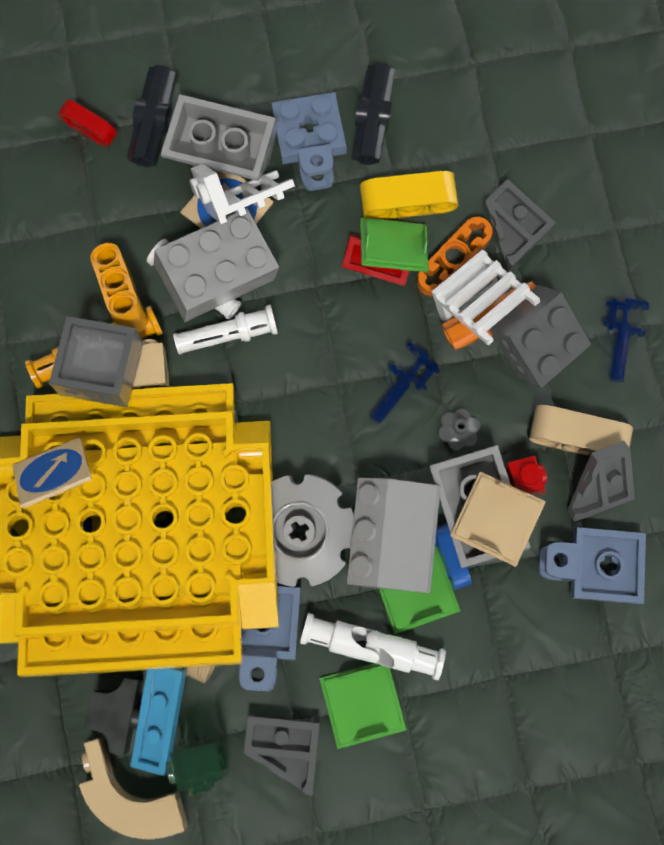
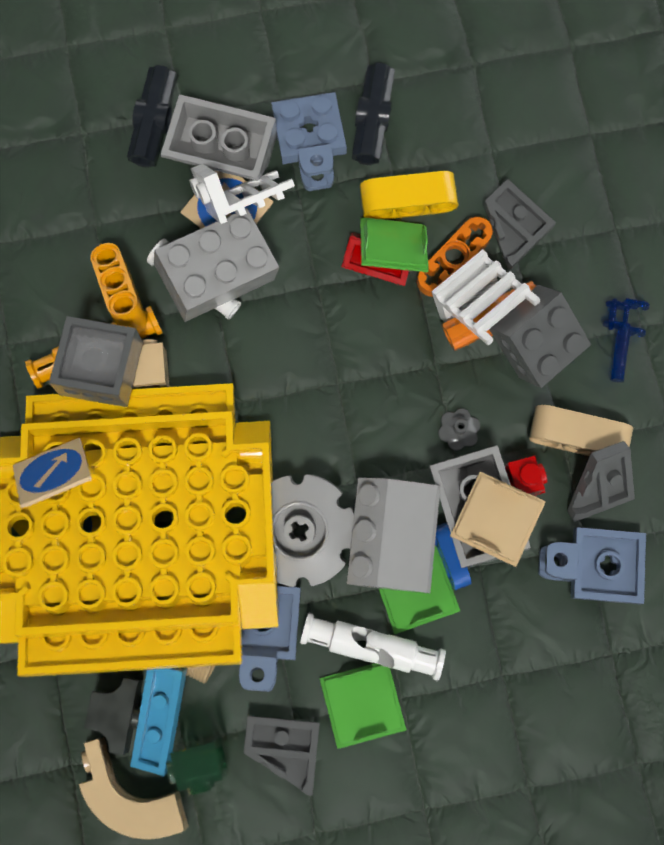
(87, 123): red beam -> none
(243, 327): white pin -> none
(403, 383): clear blue piece -> none

